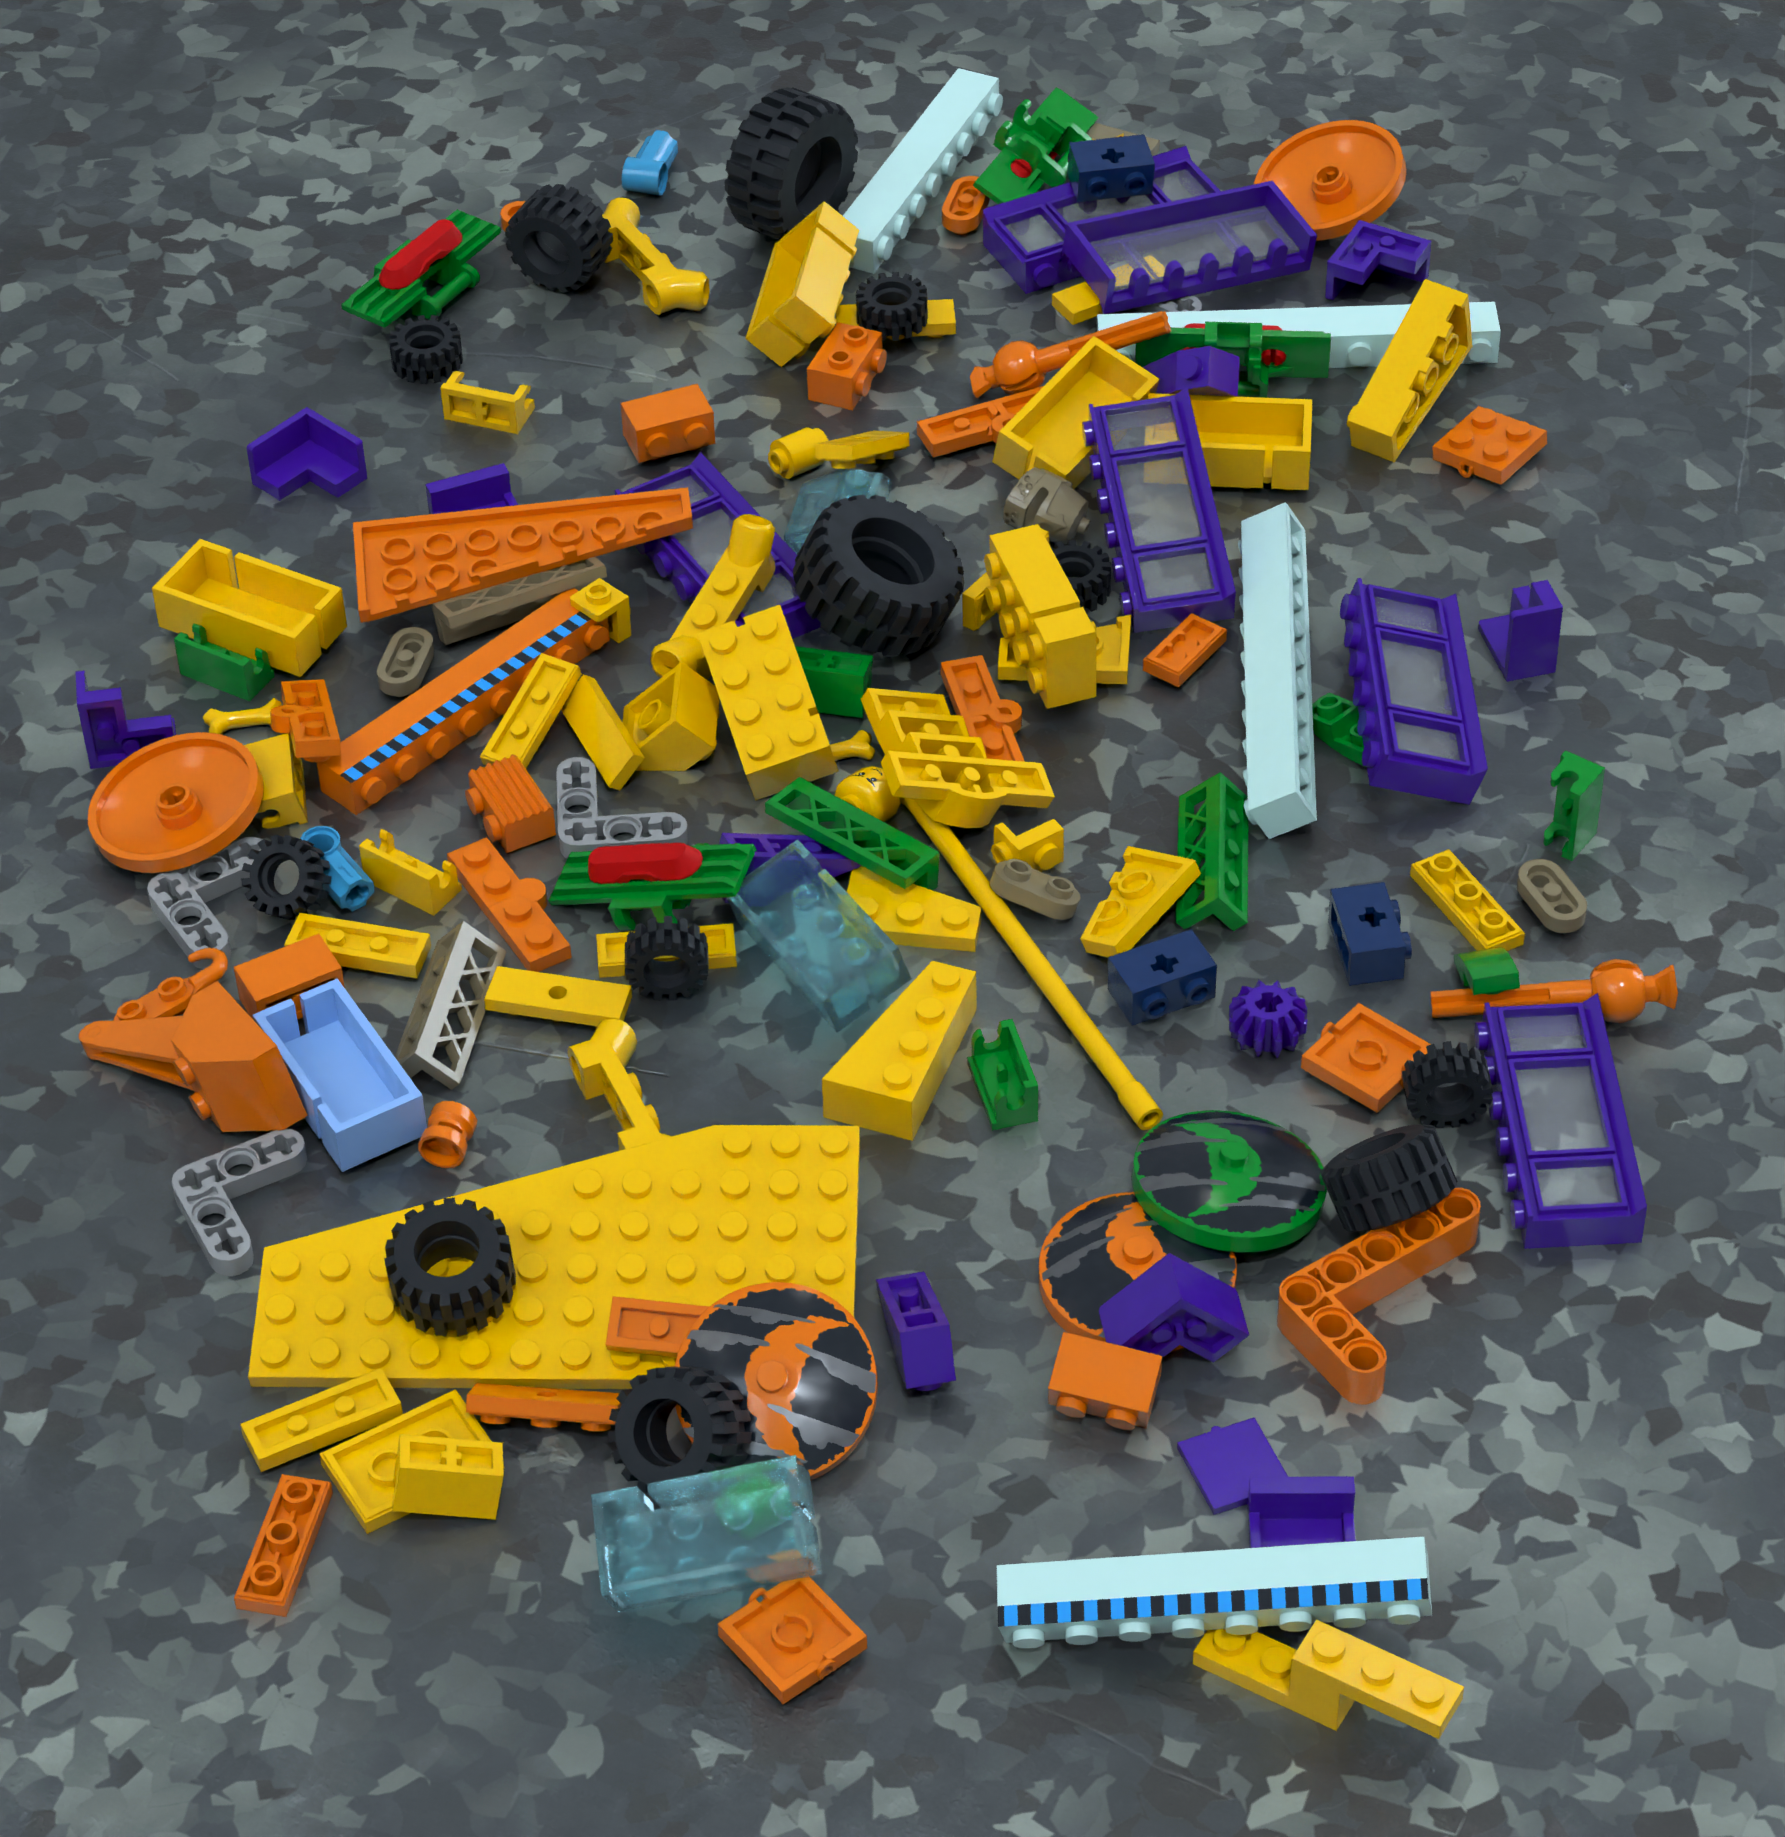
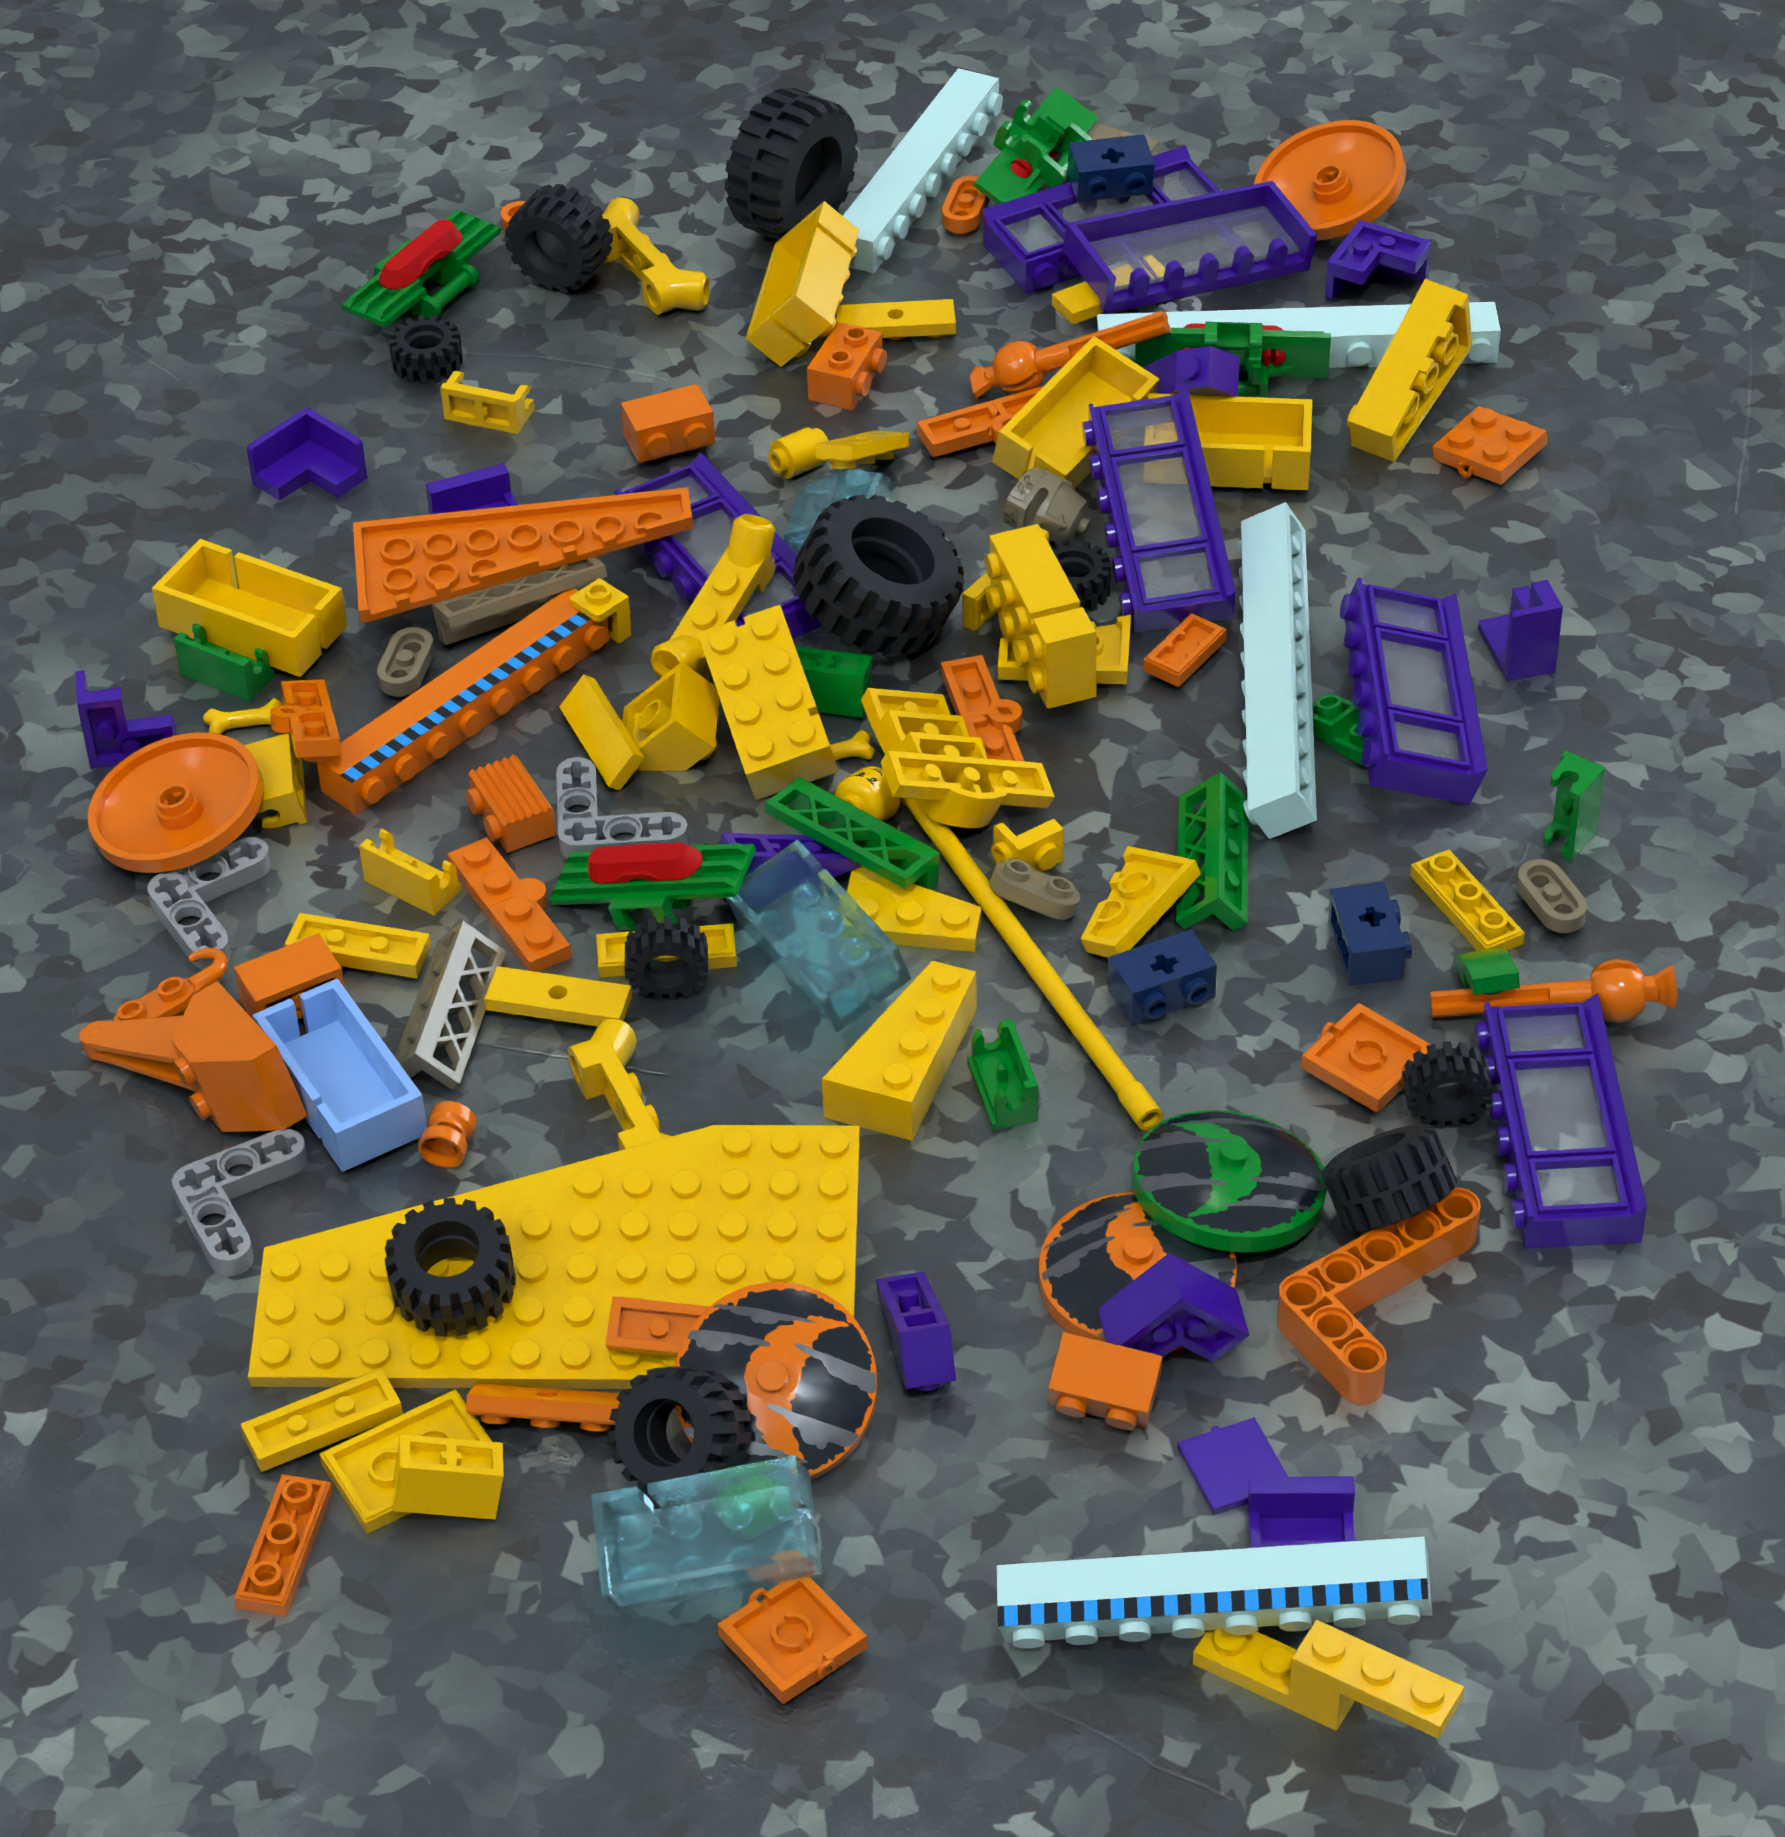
(264, 869): black tyre -> none
(349, 883): dark azure piece -> none
(532, 710): yellow tile -> none
(650, 167): dark azure piece -> none
(892, 305): black tyre -> none
(1268, 1018): dark purple gear -> none

